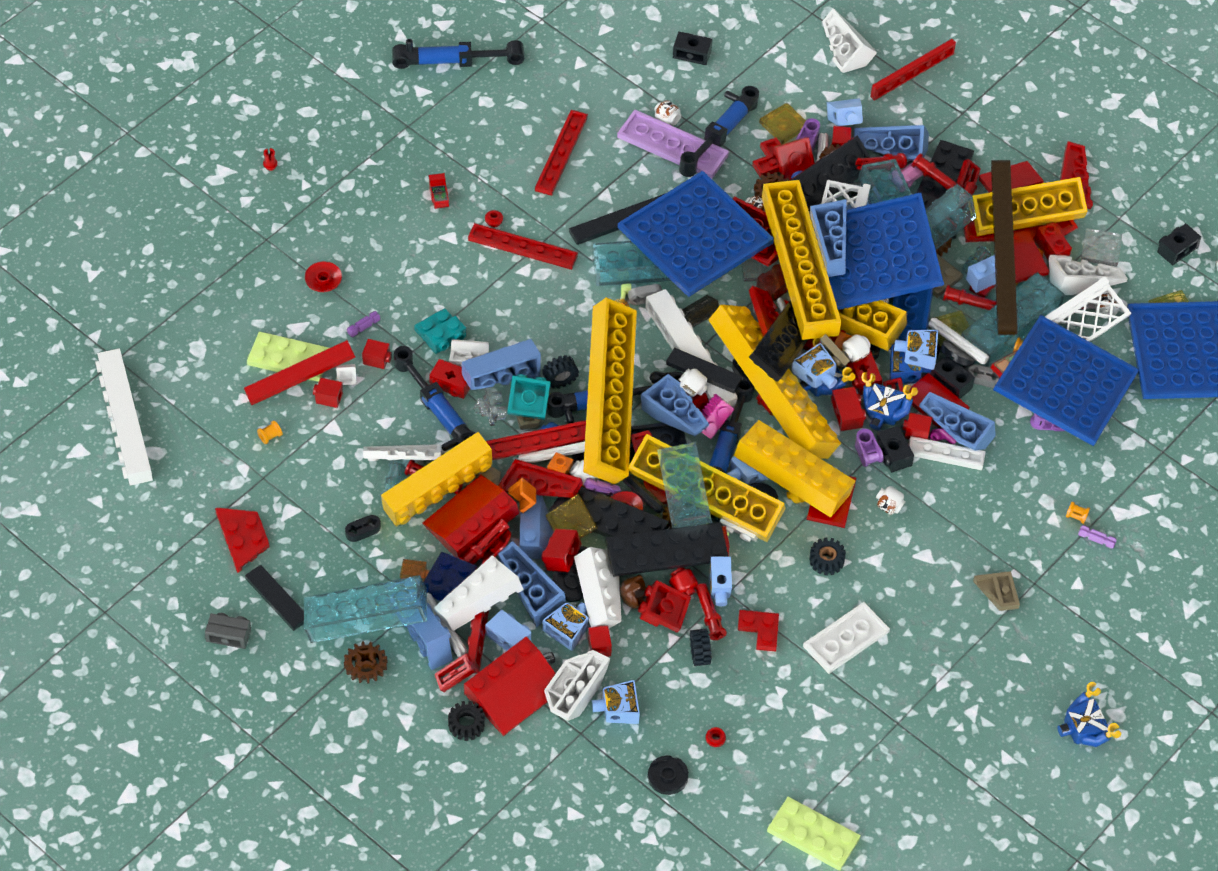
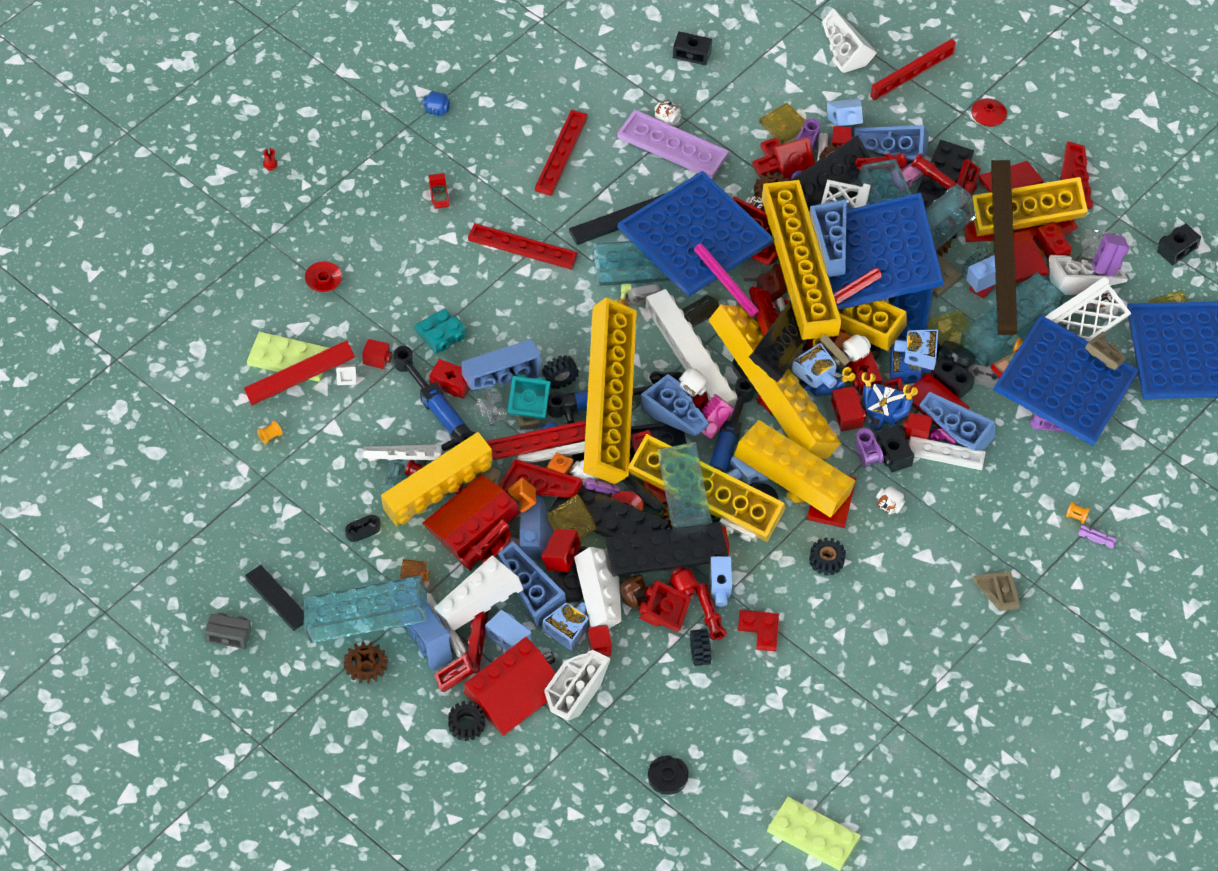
(124, 416): white brick -> none
(242, 534): red wing -> none
(328, 392): red brick -> none
(363, 324): medium lavender axle -> none
(408, 55): black piece -> none
(436, 103): none -> blue head
(447, 575): clear blue brick -> none
(463, 350): white bracket -> none
(493, 218): red plate -> none
(619, 703): light blue torso -> none
(715, 374): black tile -> none
(715, 732): red plate -> none
(717, 131): black piece -> none
(726, 280): none -> dark pink axle
(846, 637): white tile -> none
(857, 285): none -> axle
(958, 340): white axle -> none
(961, 297): red pin -> none
(989, 112): none -> red dish
(1086, 722): torso -> none
(1105, 352): none -> dark tan wing
(1110, 254): none -> medium lavender brick

